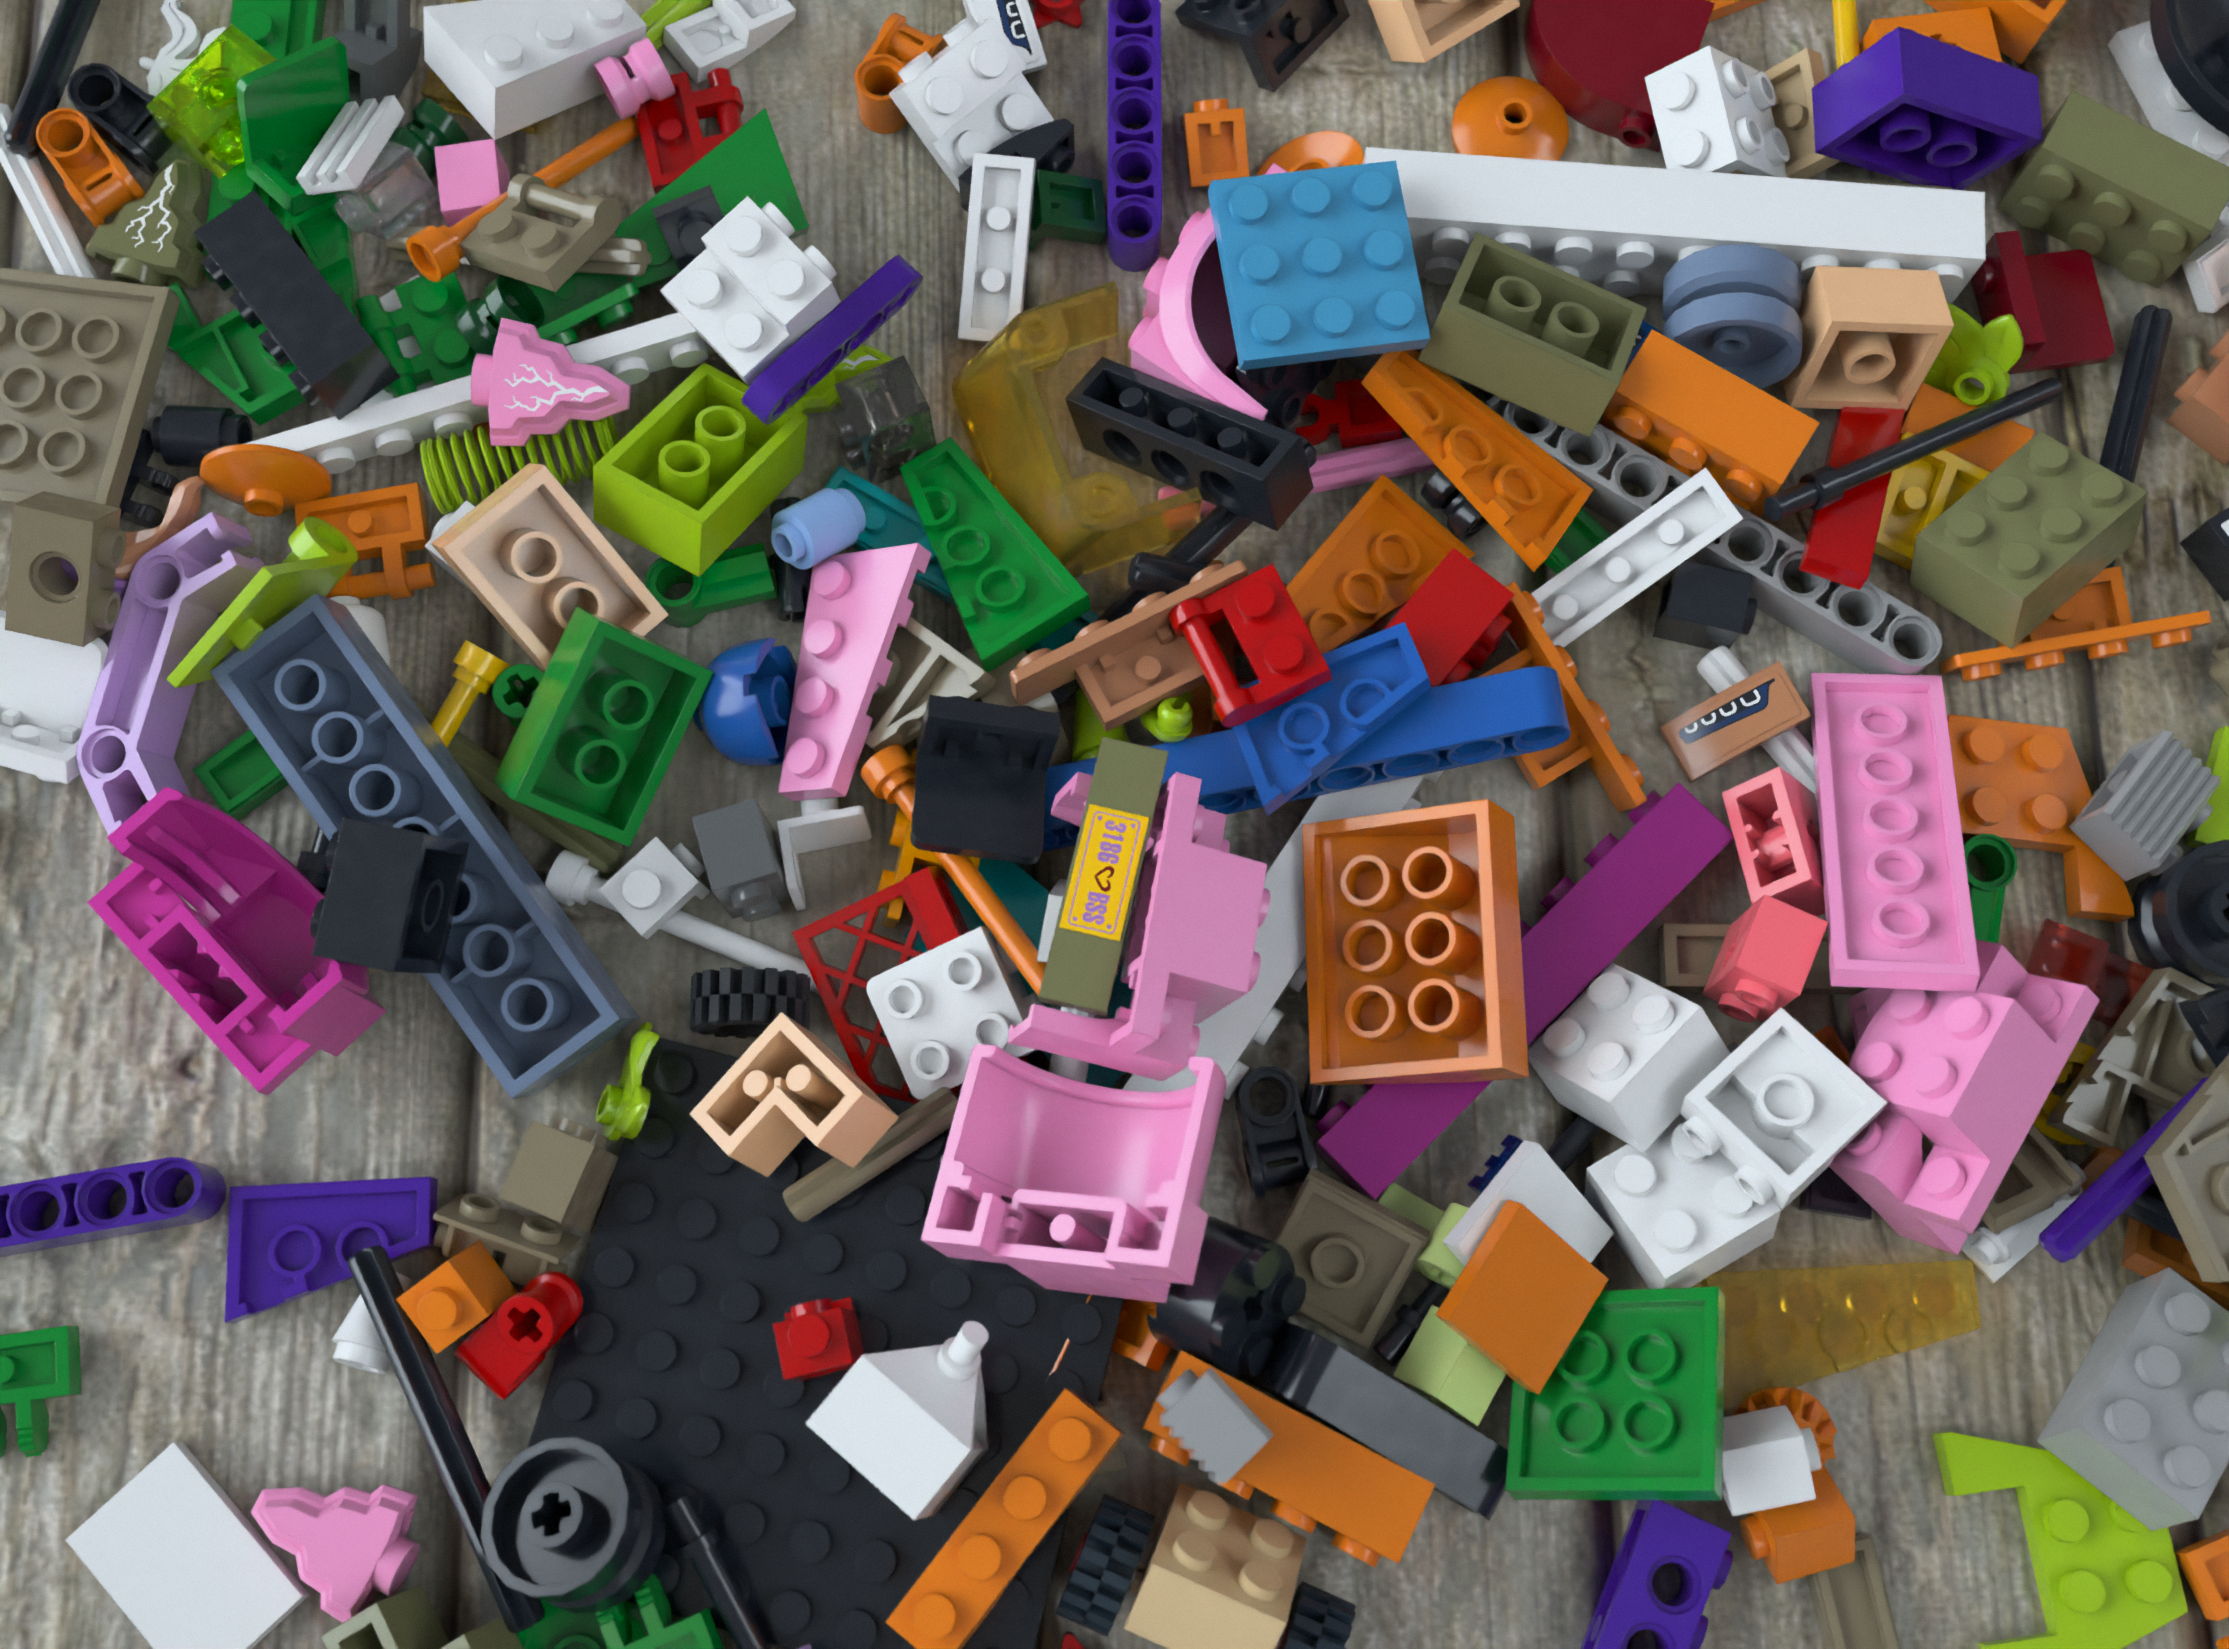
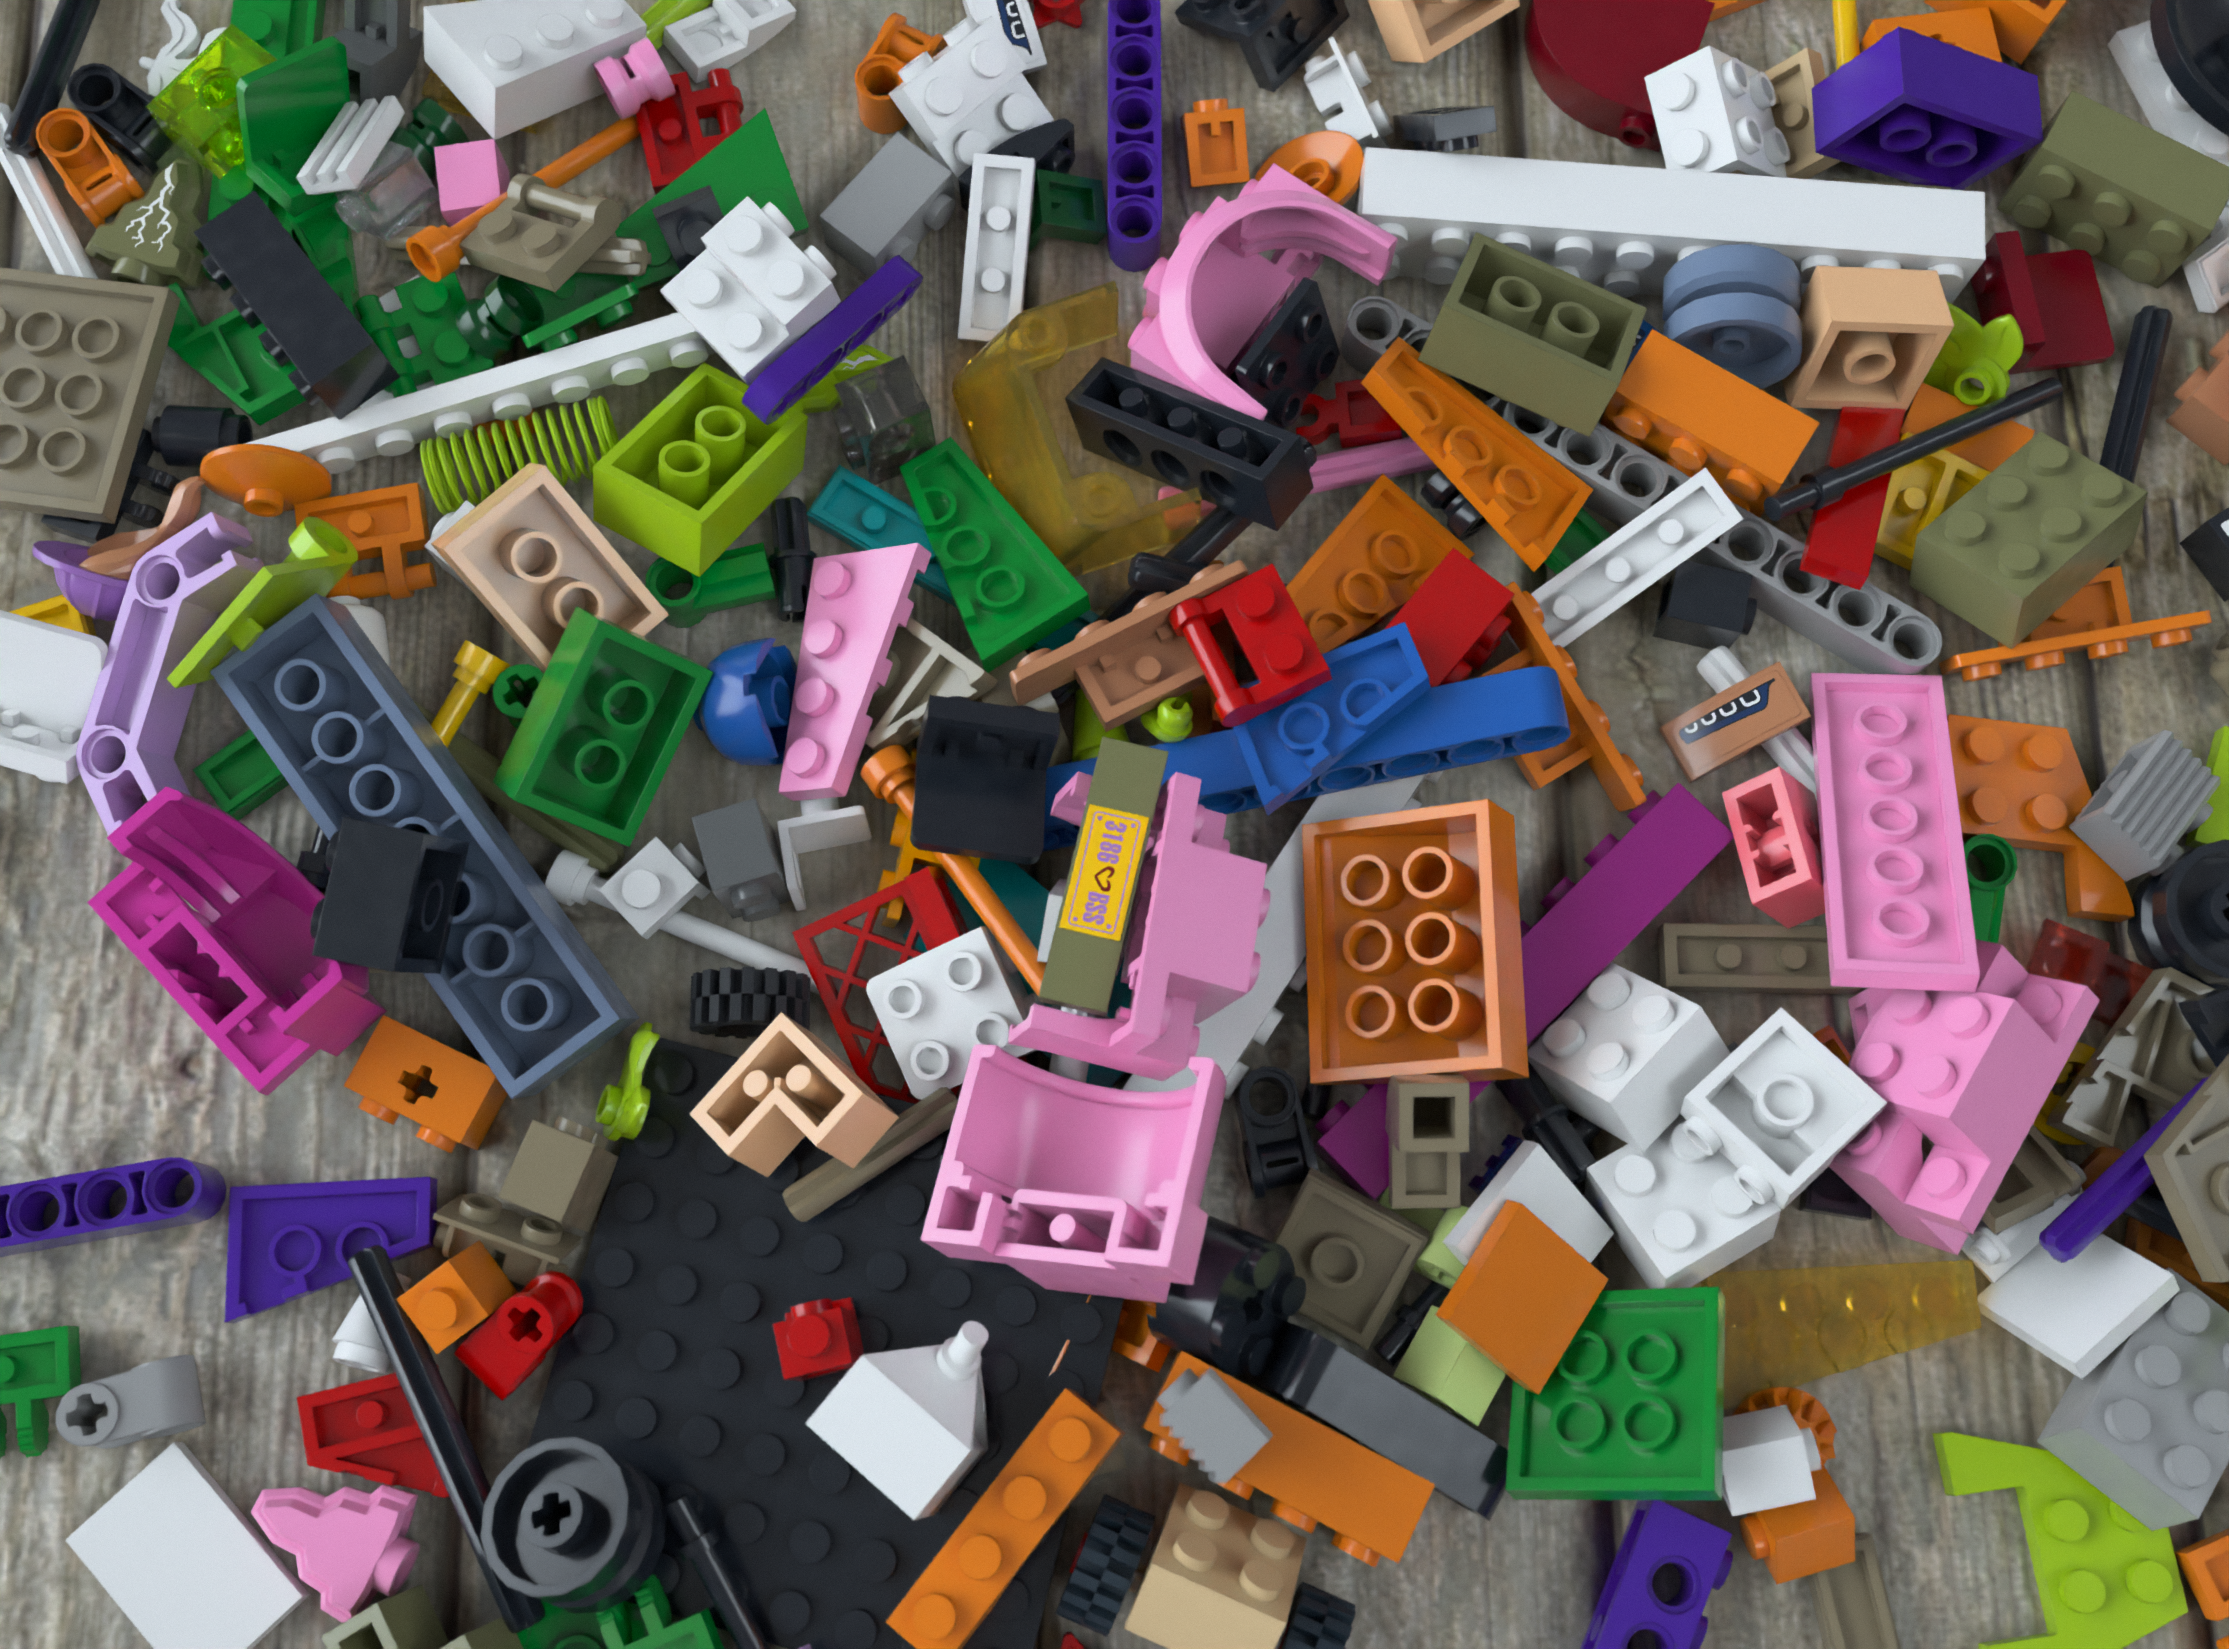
(40, 594): dark tan brick -> none
(141, 1405): none -> light grey piece
(368, 1434): none -> red wing
(393, 1069): none -> orange brick
(539, 387): bright pink rock -> none
(817, 527): light blue brick -> none
(889, 206): none -> light grey brick
(1318, 265): dark azure plate -> none
(1339, 84): none -> white hinge
(1426, 1134): none -> dark tan brick
(1445, 127): none -> black plate
(1481, 123): orange dish -> none
(1547, 1124): none -> black axle
(1764, 960): coral brick -> none
(2080, 1306): none -> white tile

